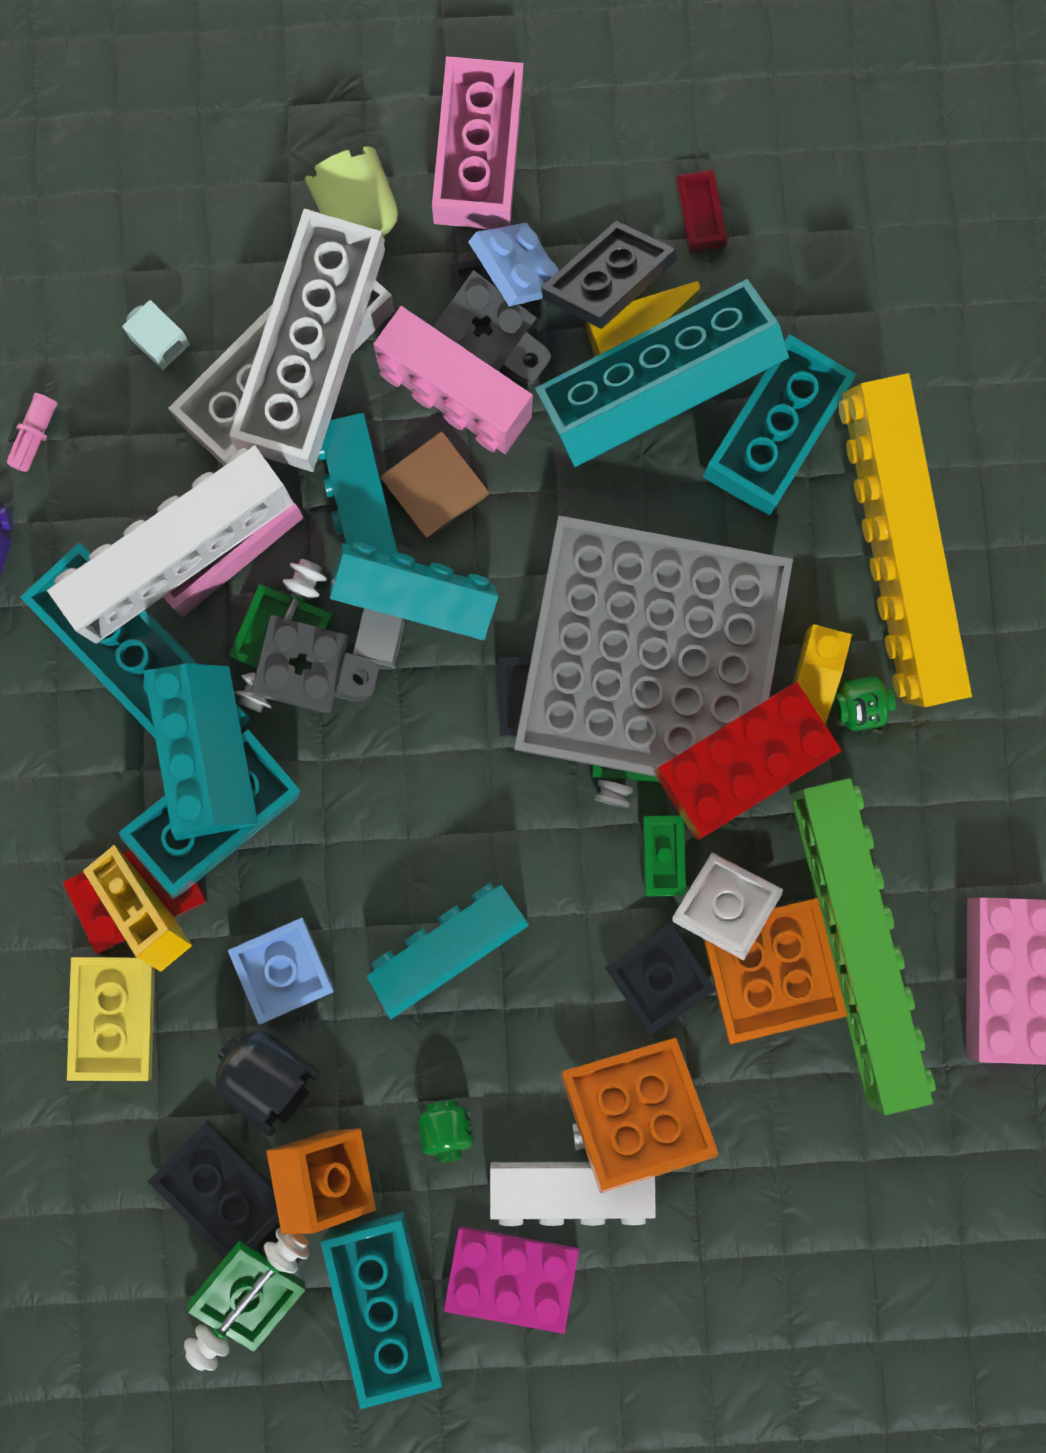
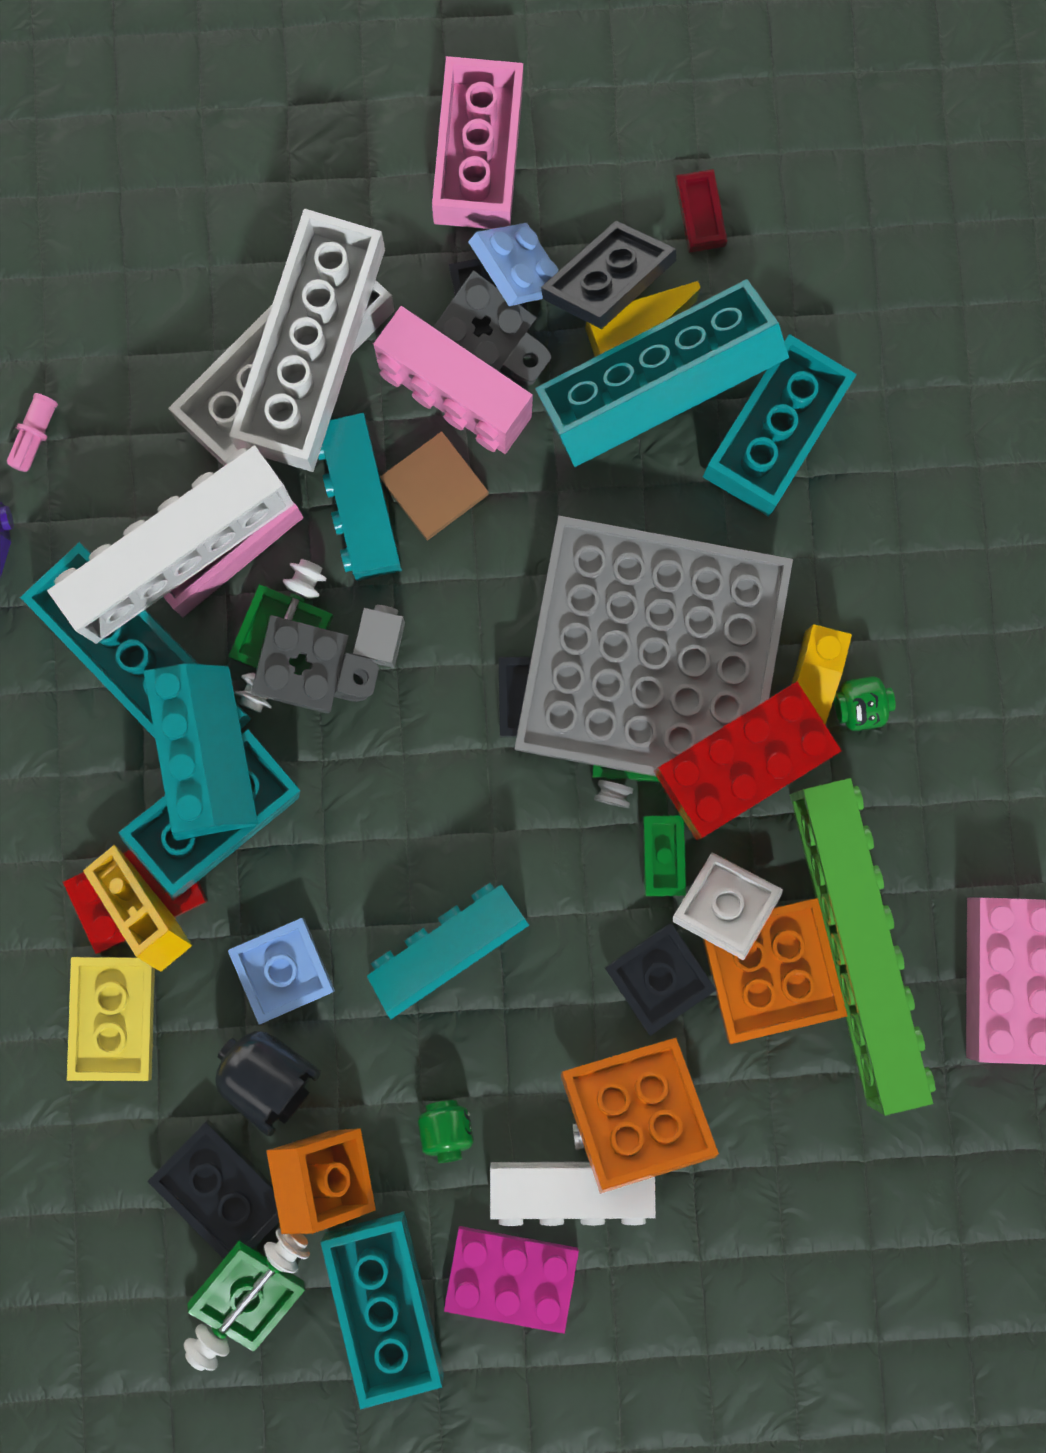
(155, 334): light aqua brick -> none
(354, 190): yellowish green cylinder -> none
(413, 590): teal brick -> none
(905, 541): yellow brick -> none

